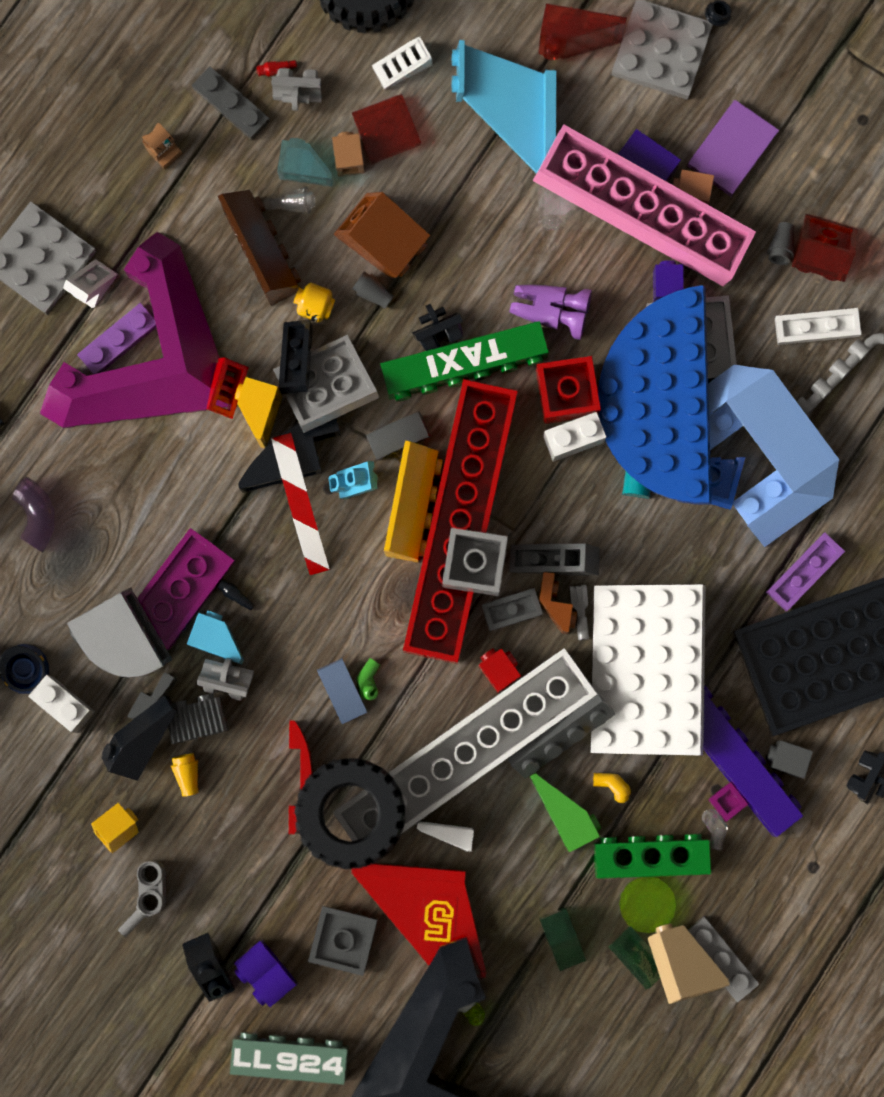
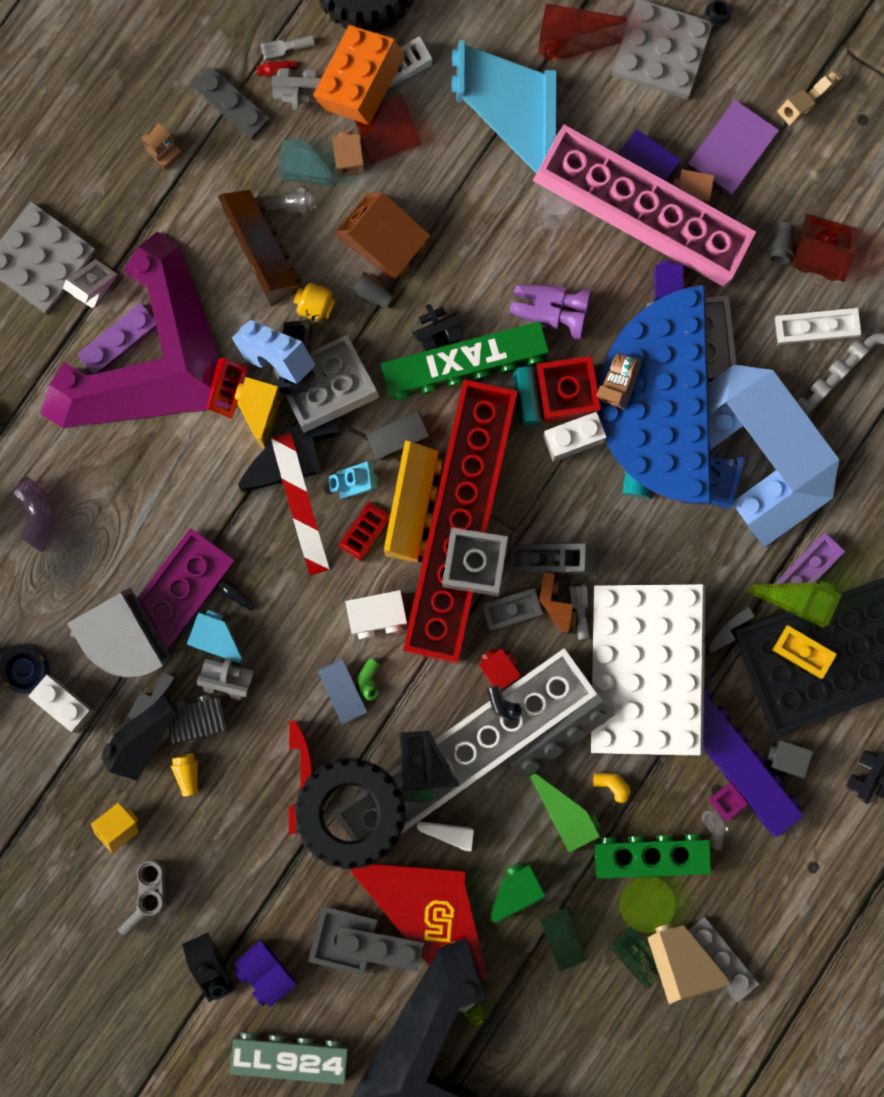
(264, 345): none -> light blue arch
(278, 49): none -> light grey piece
(353, 551): none -> red slope
(359, 74): none -> orange brick
(376, 614): none -> white brick
(379, 948): none -> dark grey plate
(418, 795): none -> dark green tile
(423, 762): none -> black wing
(502, 707): none -> black arm
(515, 891): none -> green slope
(528, 396): none -> teal brick
(620, 381): none -> medium nougat leg
(724, 635): none -> dark grey slope
(803, 102): none -> tan piece
(804, 652): none -> yellow plate
(807, 600): none -> clear neon green slope

